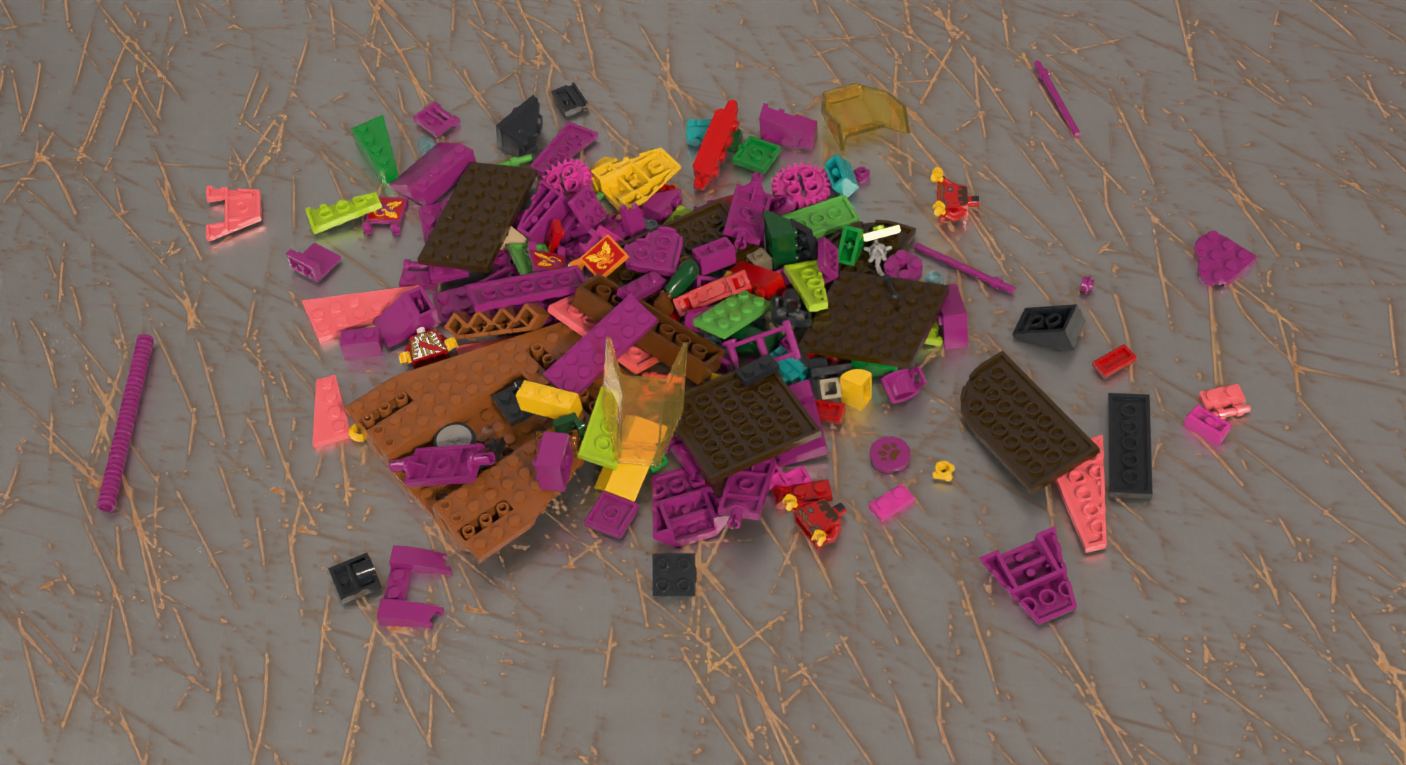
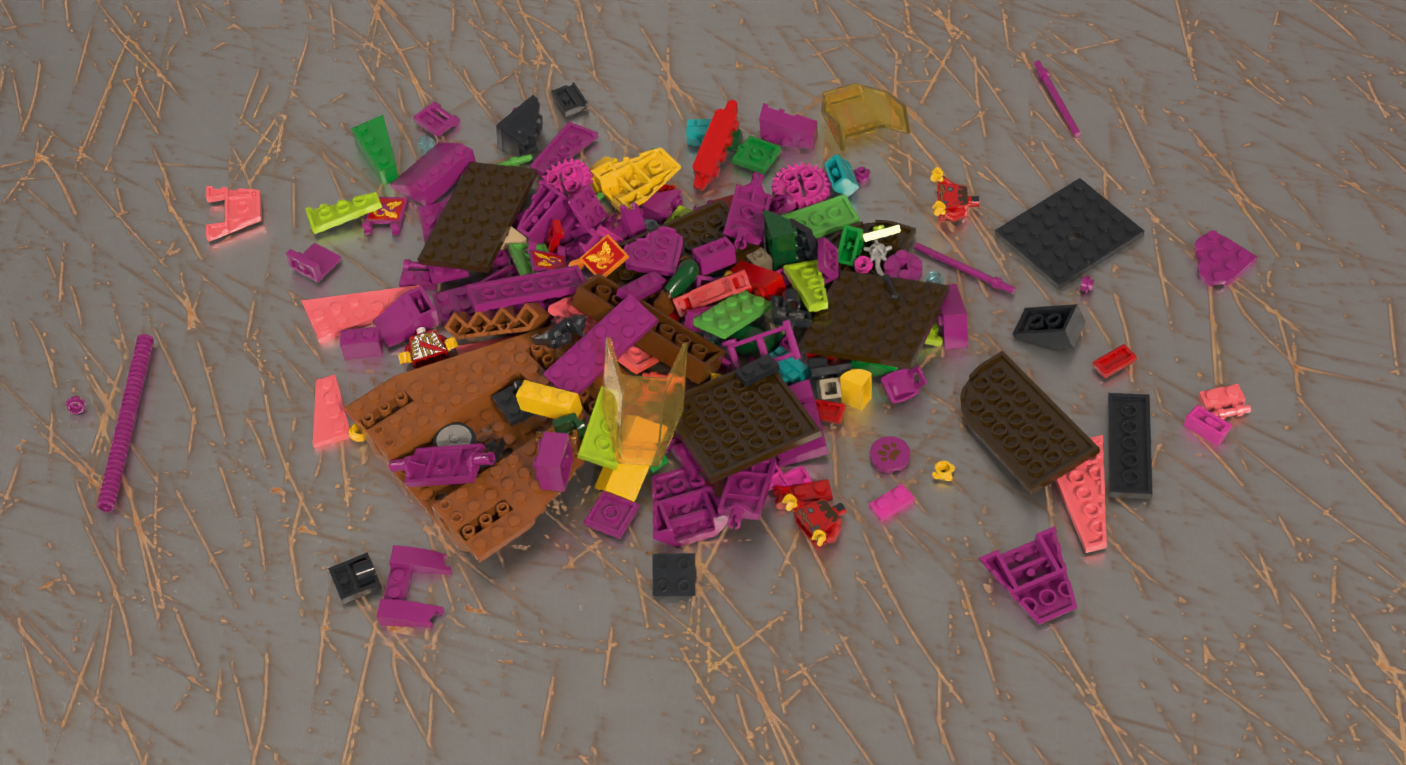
(75, 408): none -> magenta plate
(560, 331): none -> black animal
(863, 260): none -> dark pink plate
(1043, 232): none -> black plate

